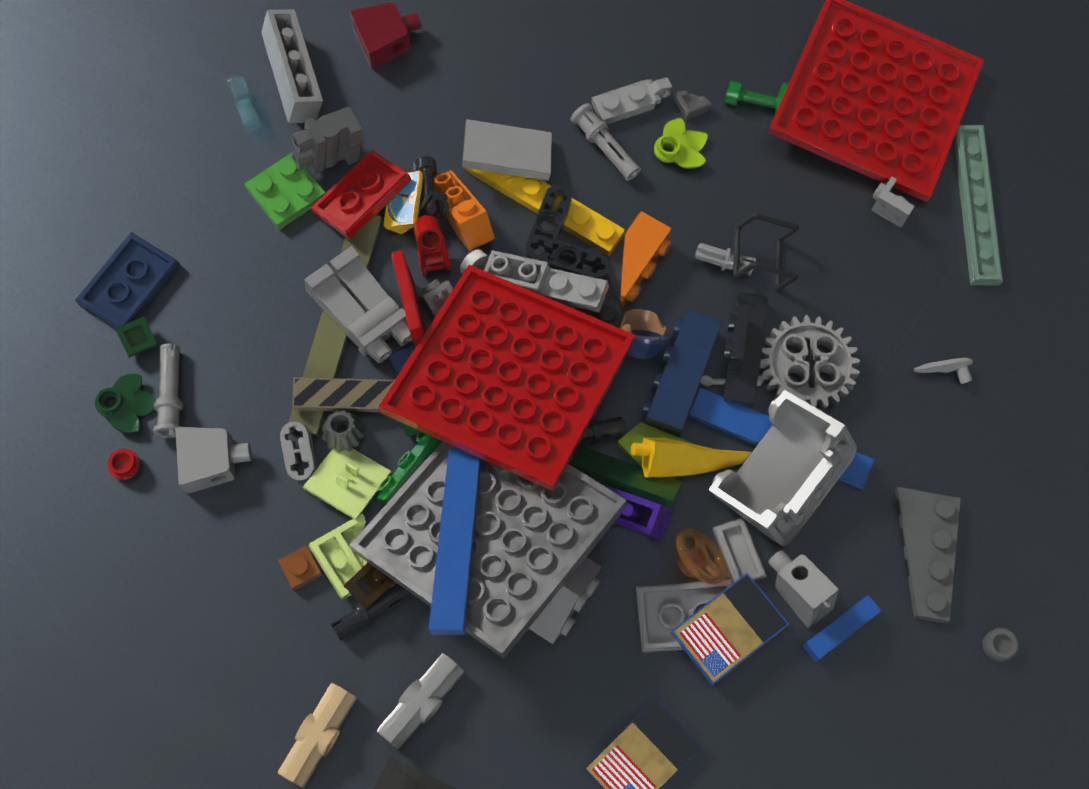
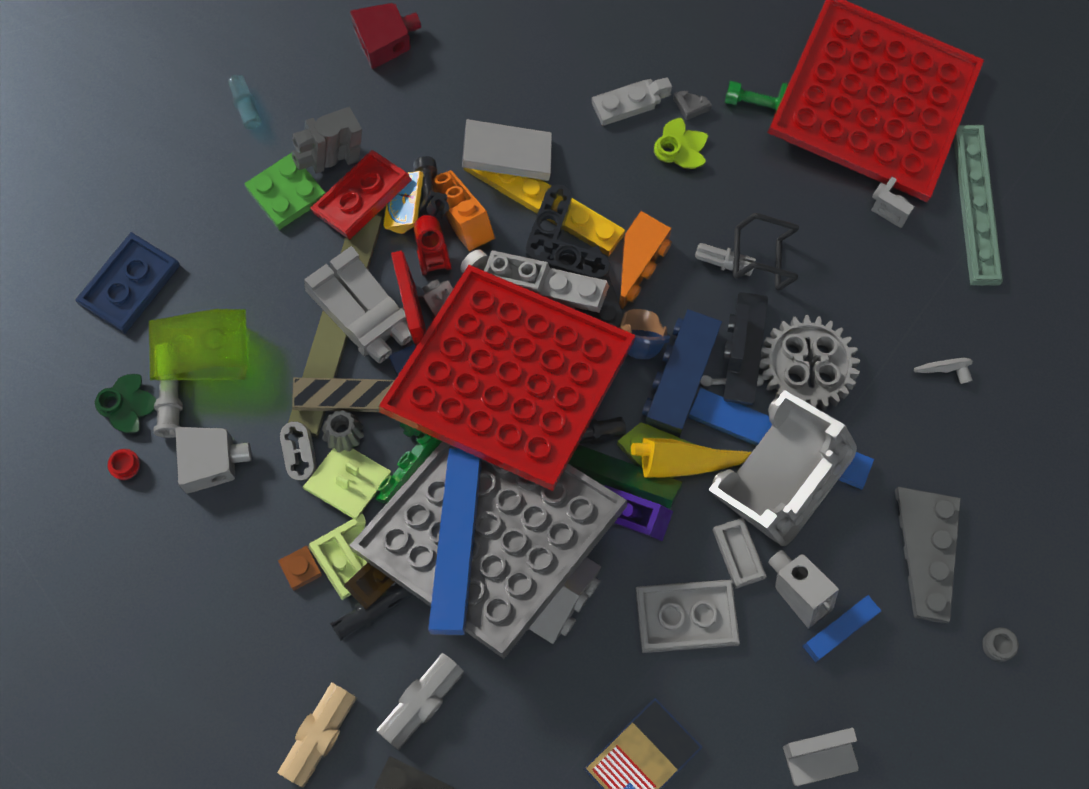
(136, 337): dark green plate -> none
(199, 346): none -> clear neon green slope
(291, 66): light grey brick -> none
(598, 133): light grey pin -> none
(696, 560): clear orange piece -> none
(729, 628): tile -> none
(821, 757): none -> light grey panel

